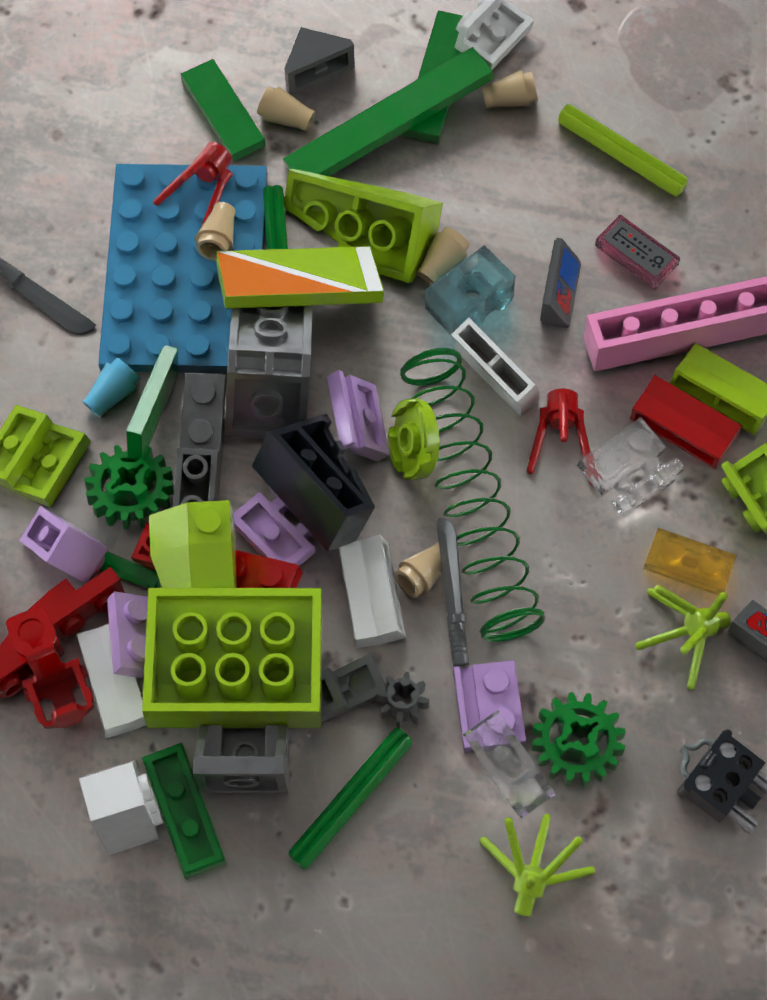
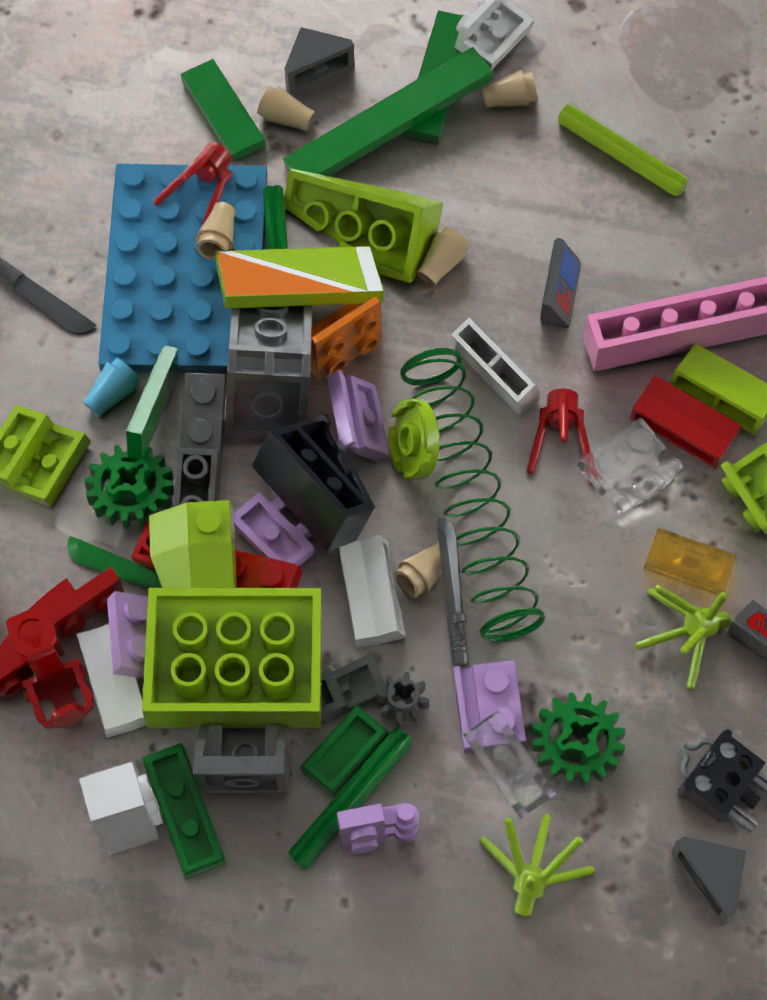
(64, 545): lavender slope -> none
(344, 336): none -> orange bracket
(344, 751): none -> green tile
(370, 825): none -> lavender plate
(477, 274): clear light blue brick -> none
(637, 251): tile -> none
(714, 873): none -> dark grey slope

